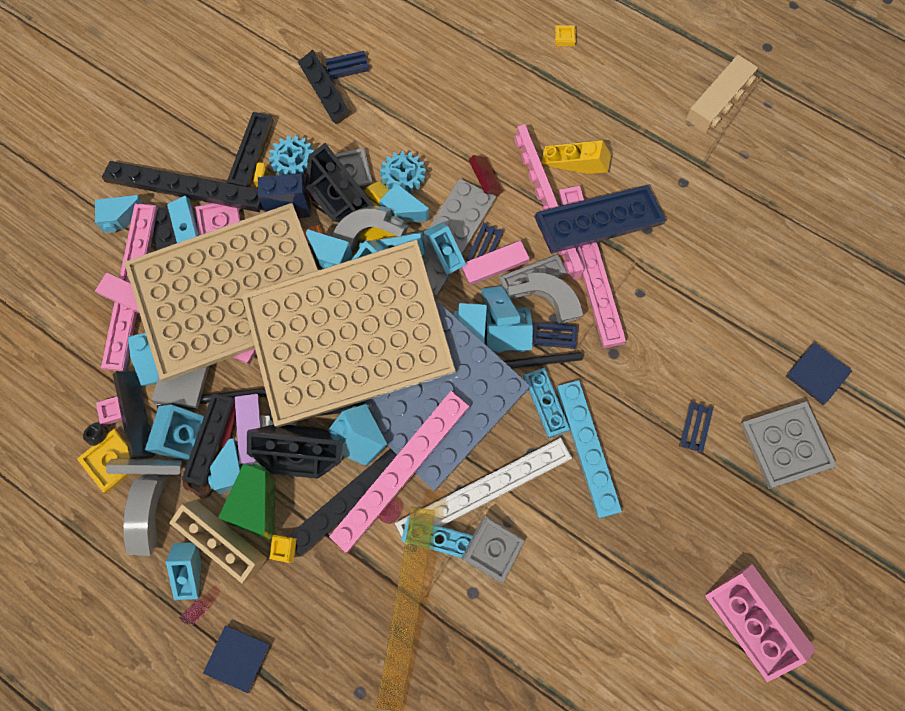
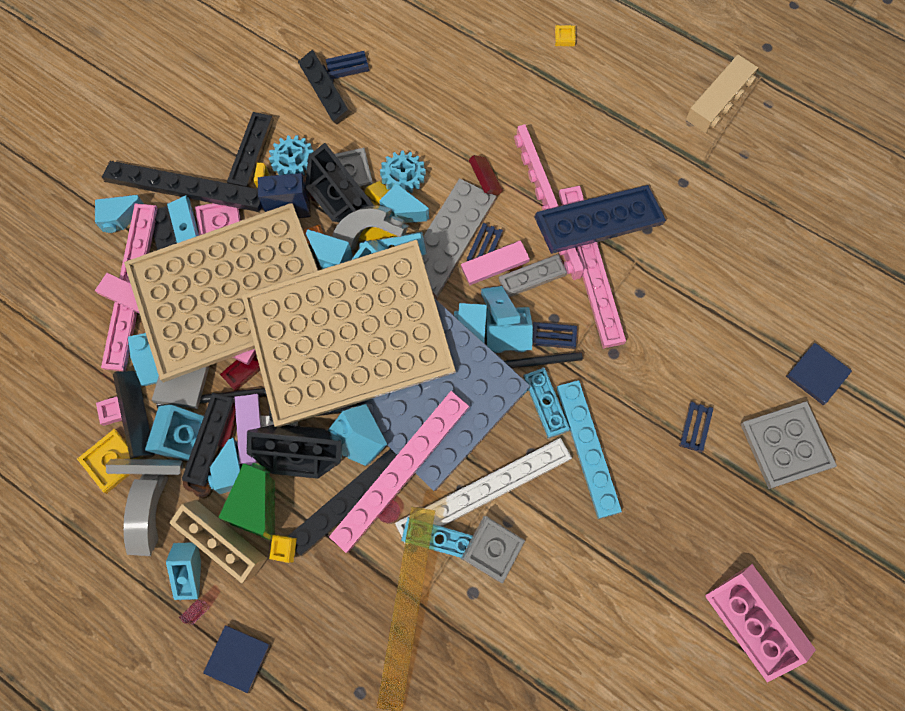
(95, 433): black tile -> none
(240, 373): none -> dark red tile
(444, 247): medium azure slope -> none
(552, 289): light grey arch -> none
(578, 157): yellow slope -> none

